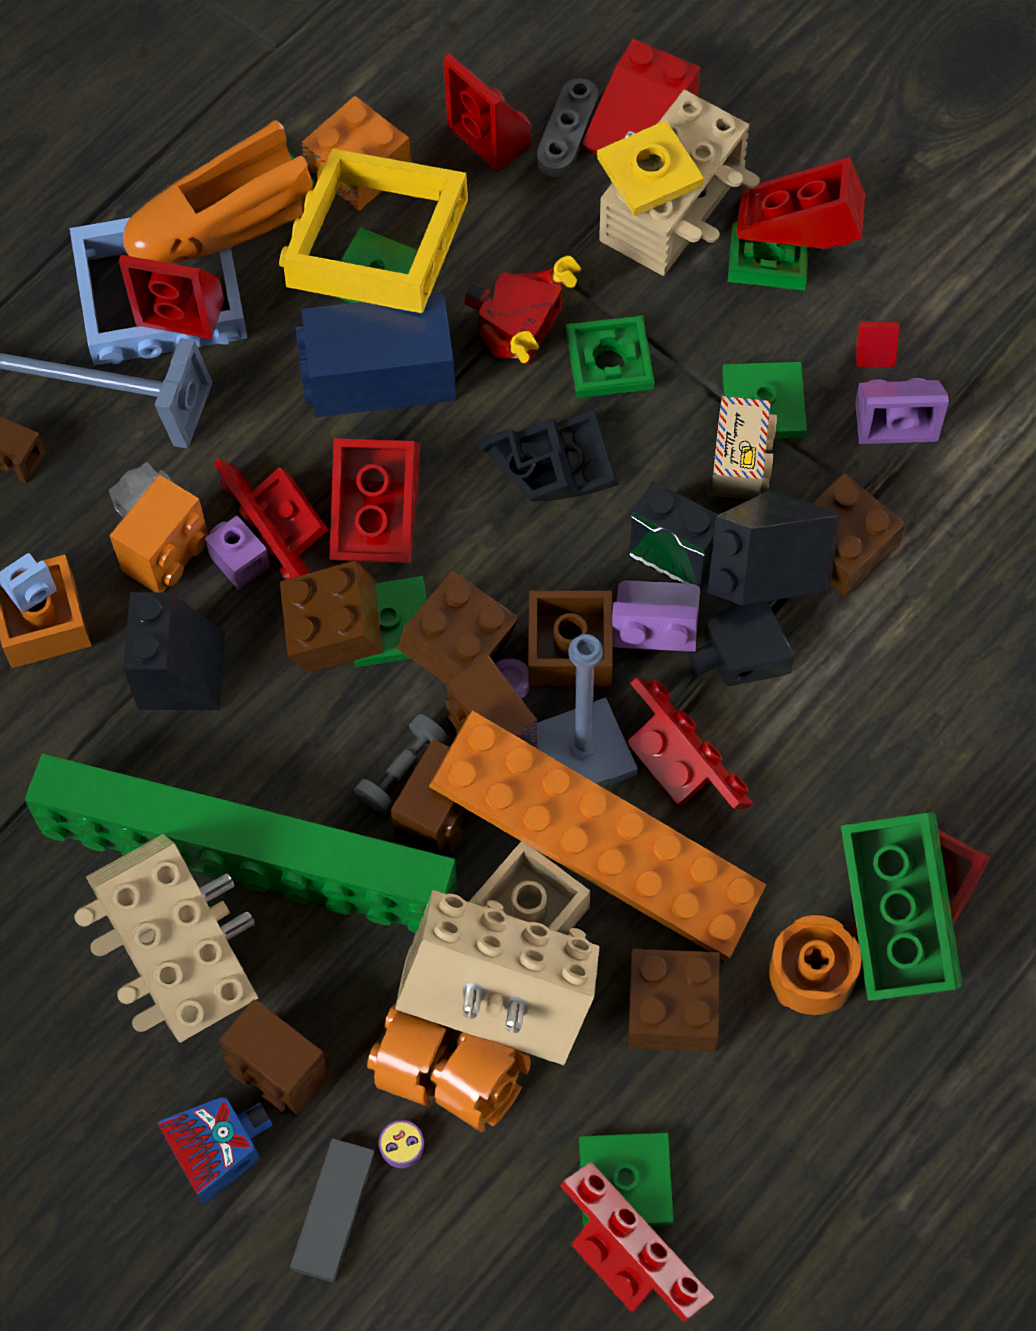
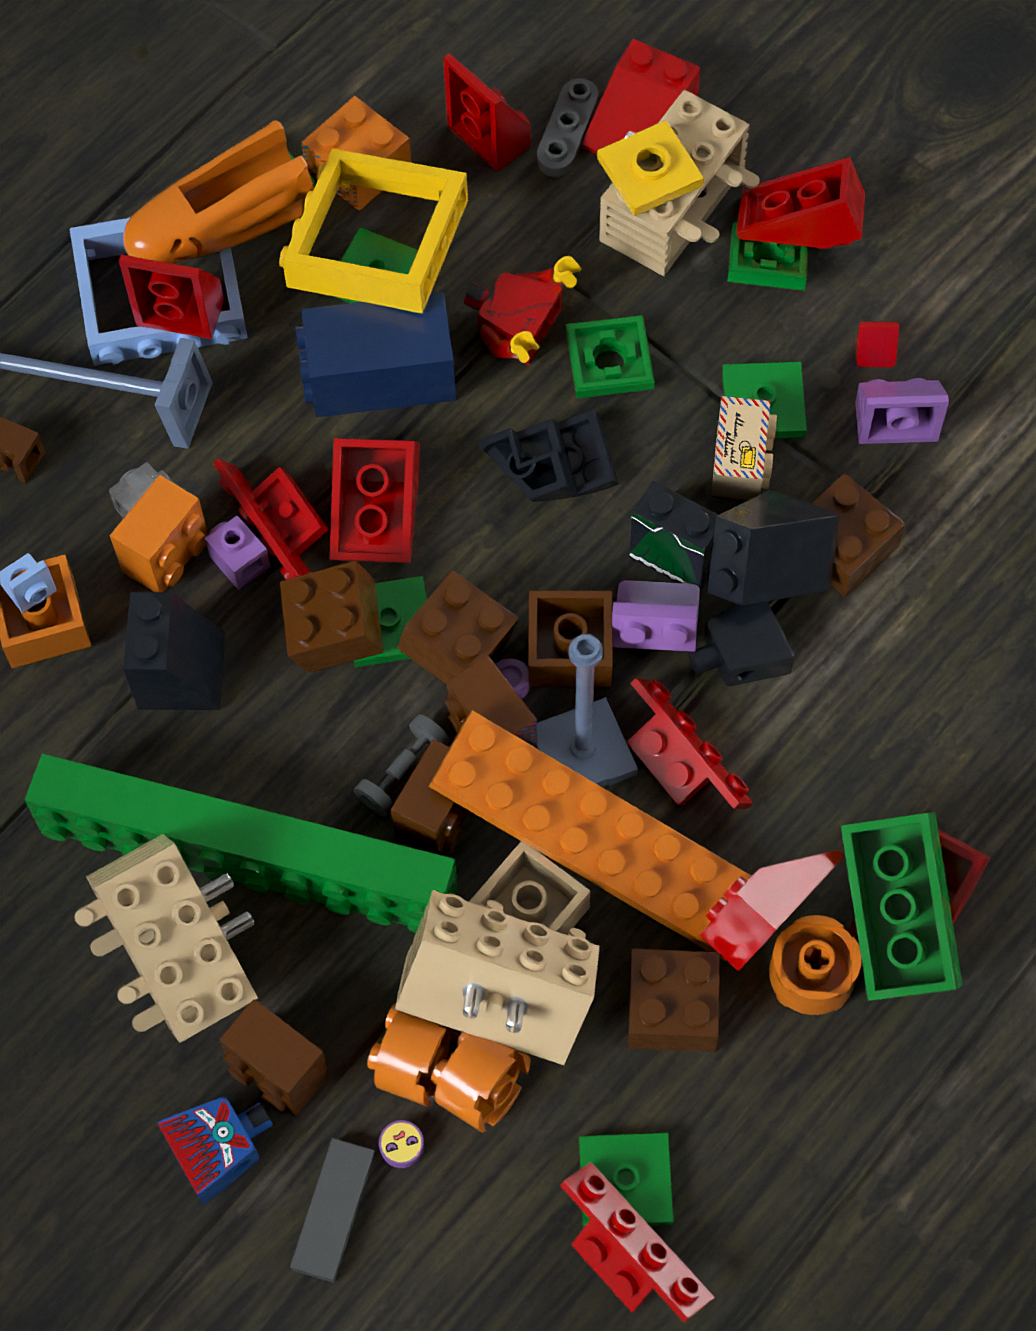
(763, 905): none -> slope

